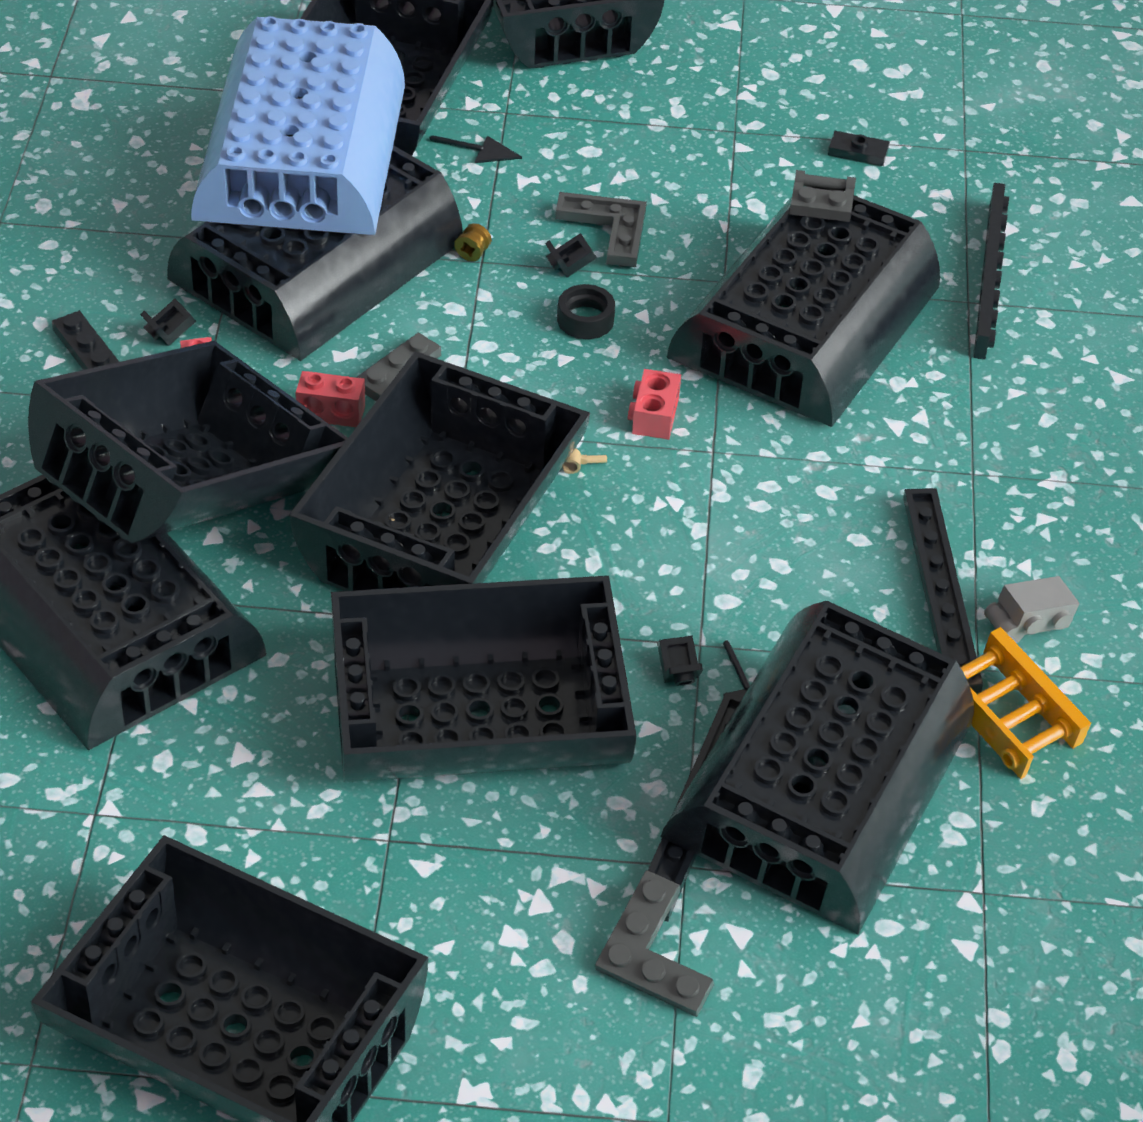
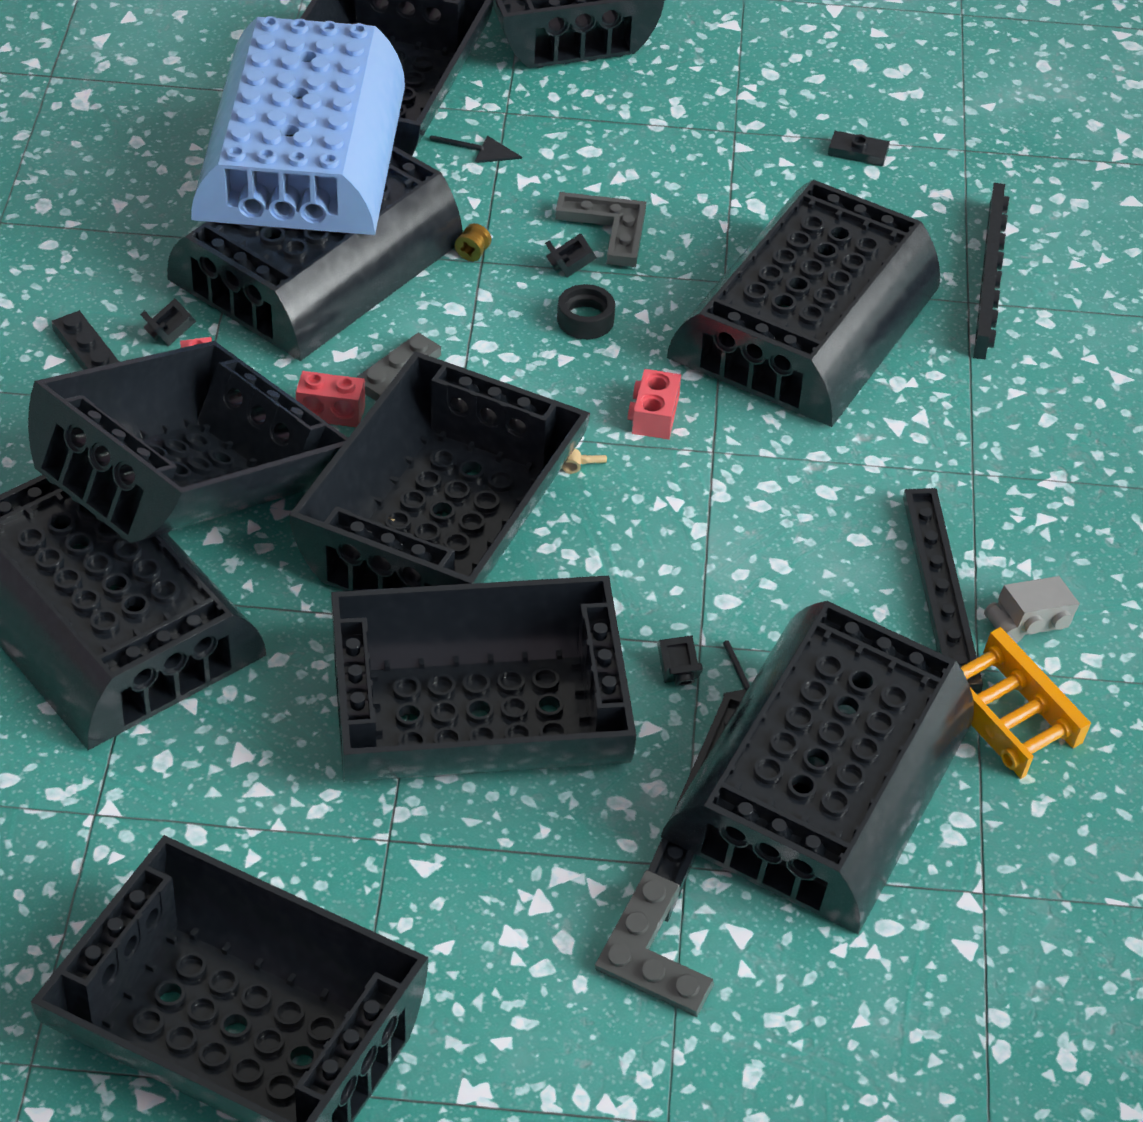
(820, 202): dark grey plate -> none

